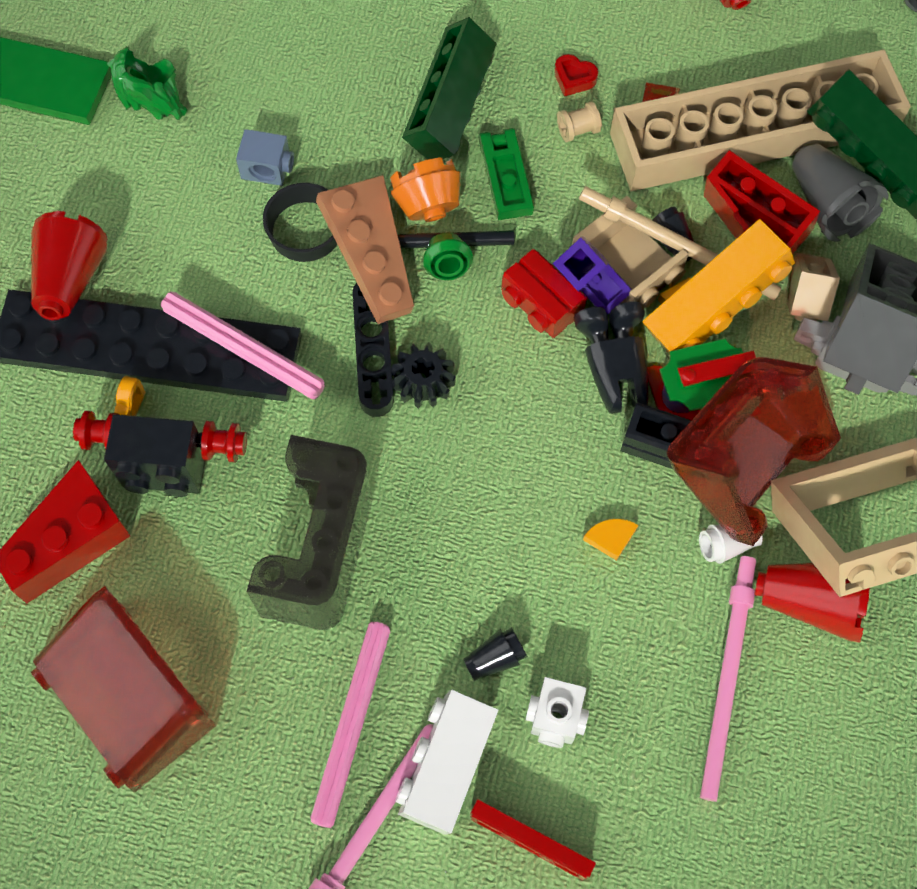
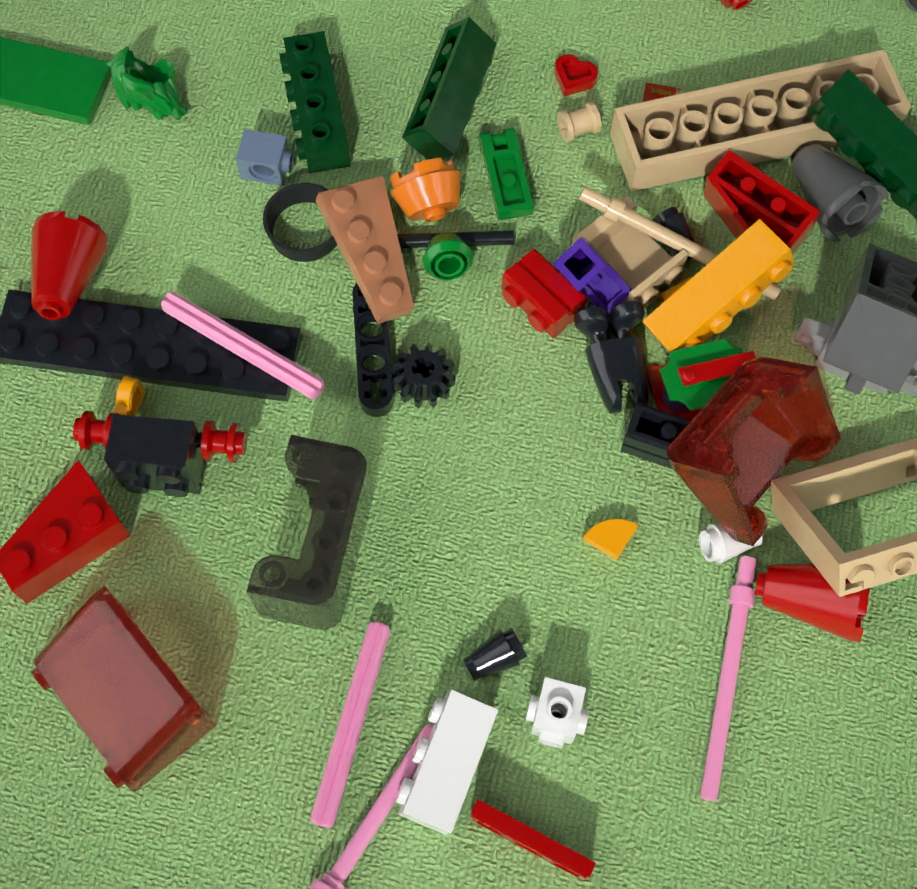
(316, 102): none -> dark green brick
(812, 287): tan slope -> none

